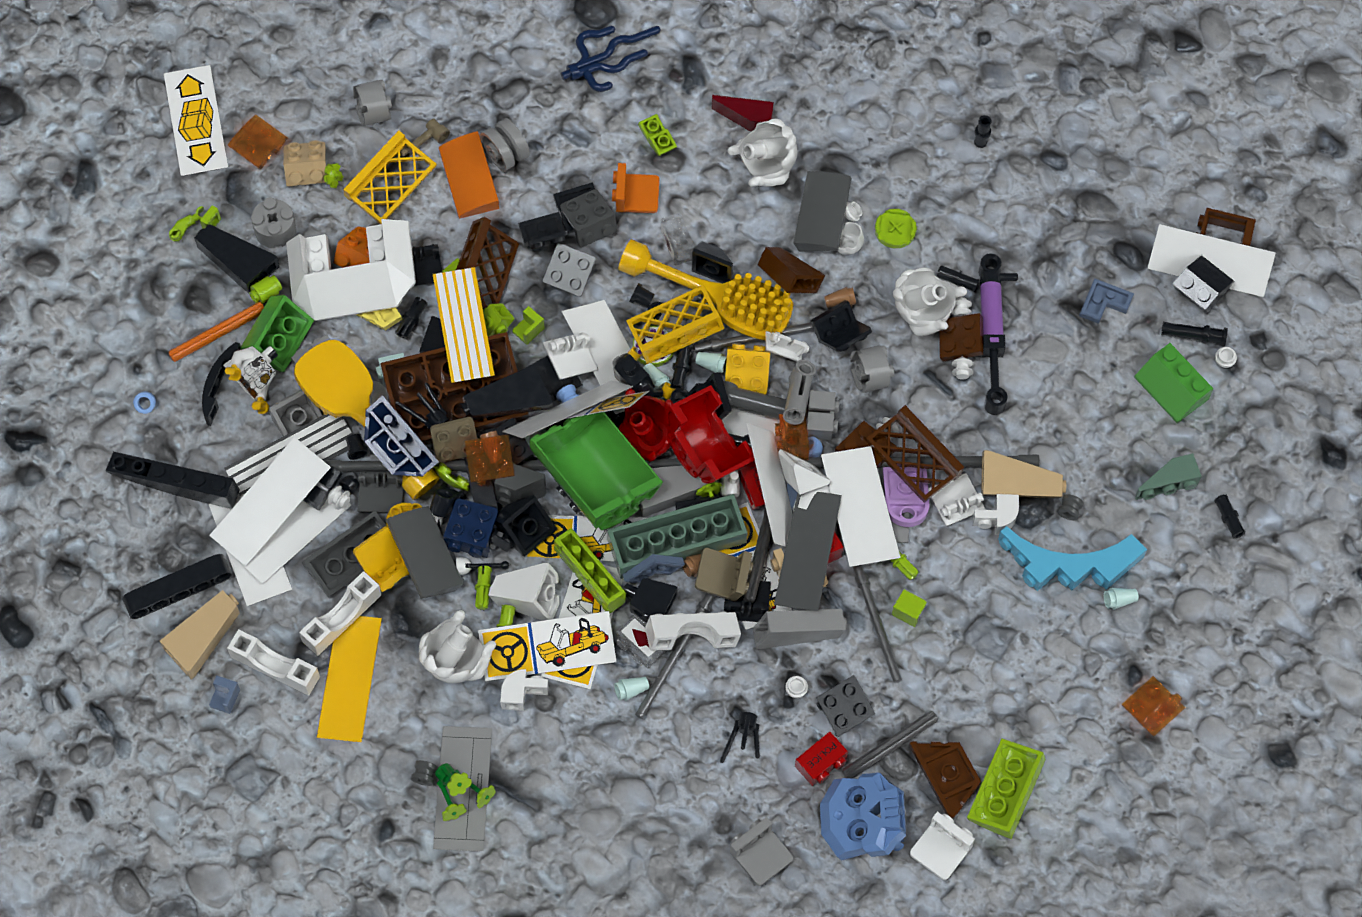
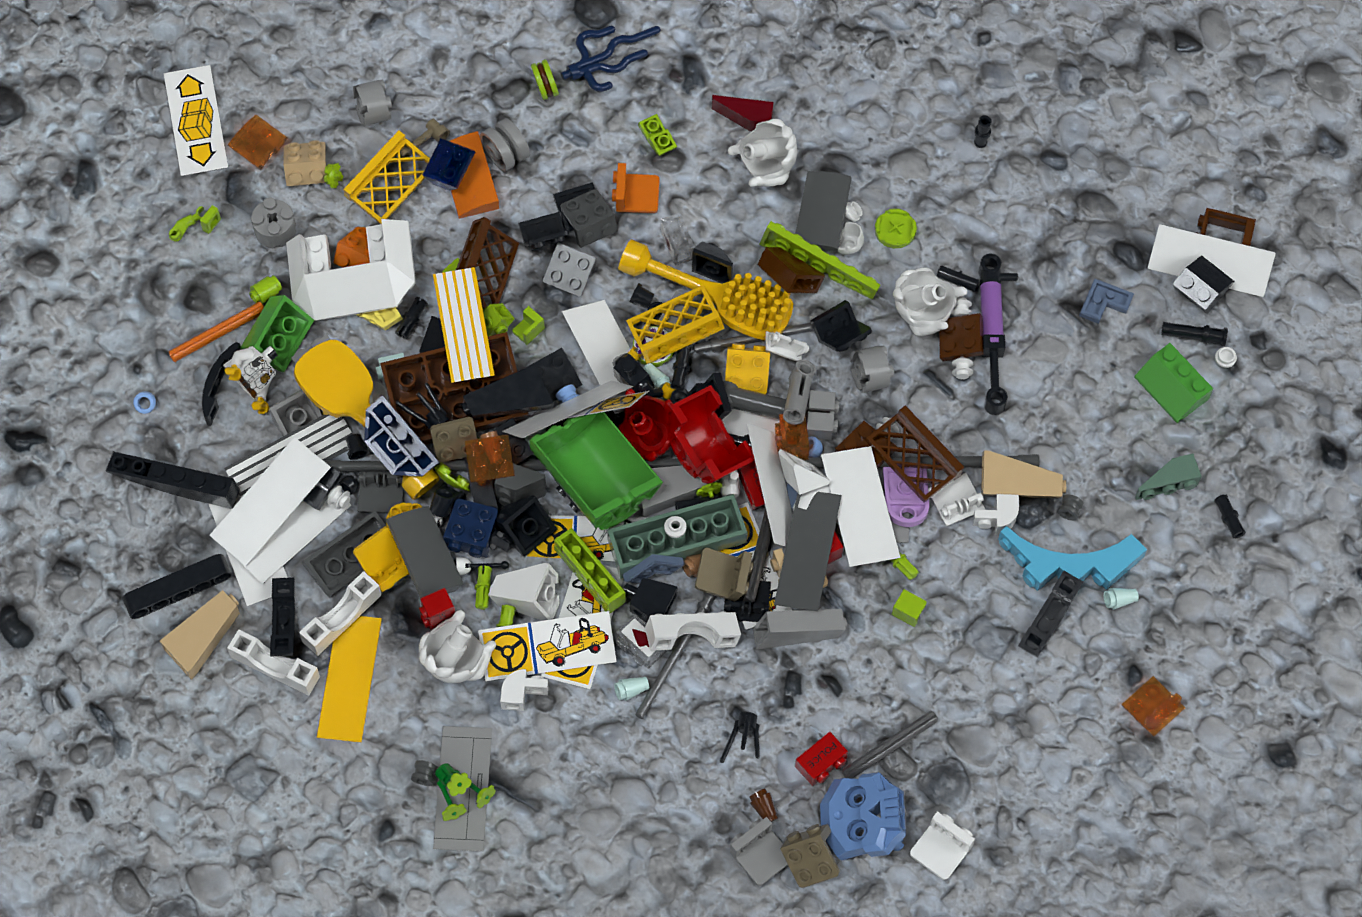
(225, 694): sand blue panel -> none
(236, 257): black slope -> none
(283, 617): none -> black slope
(426, 263): black hinge -> none
(436, 608): none -> red brick
(448, 164): none -> clear blue slope
(544, 79): none -> lime head
(570, 355): white hinge -> none
(675, 533): none -> white plate
(712, 361): light aqua cone -> none
(763, 804): none -> reddish brown cone
(778, 236): none -> lime wing
(796, 687): white plate -> none
(810, 855): none -> dark tan bracket
(839, 296): medium nougat cone -> none
(845, 705): black hinge -> none
(862, 582): flat silver bar -> none
(947, 772): reddish brown wing -> none
(1006, 788): lime slope -> none
(1050, 614): none -> black slope

